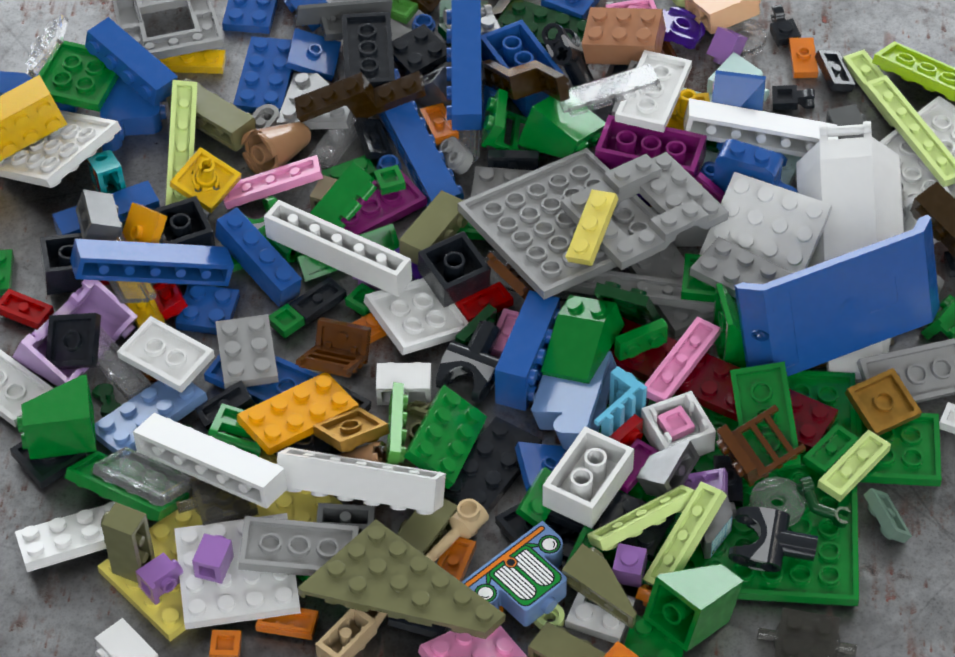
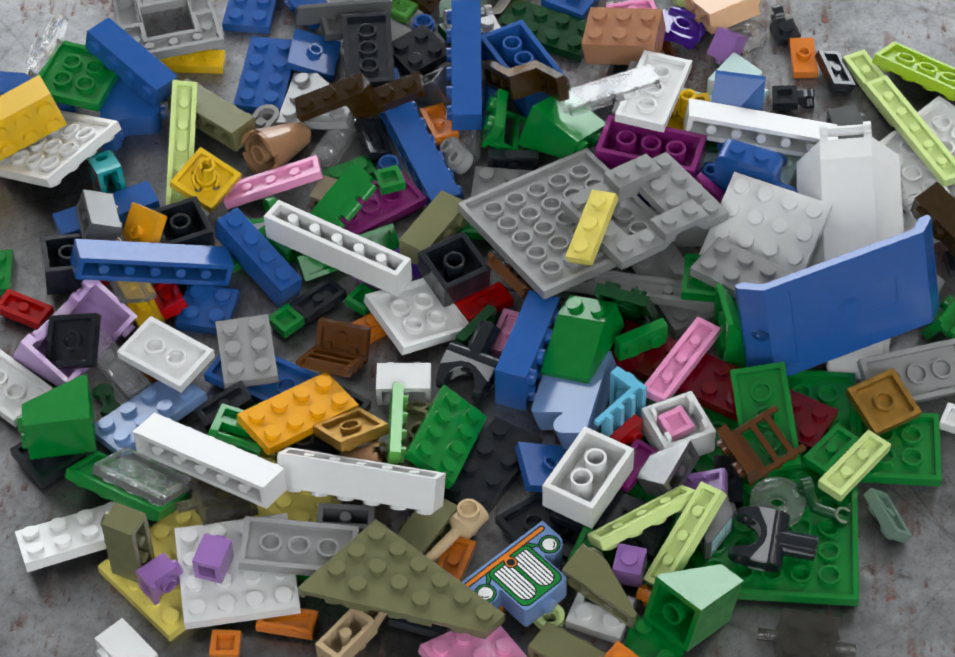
(531, 505): green plate -> none
(568, 54): black connector -> none

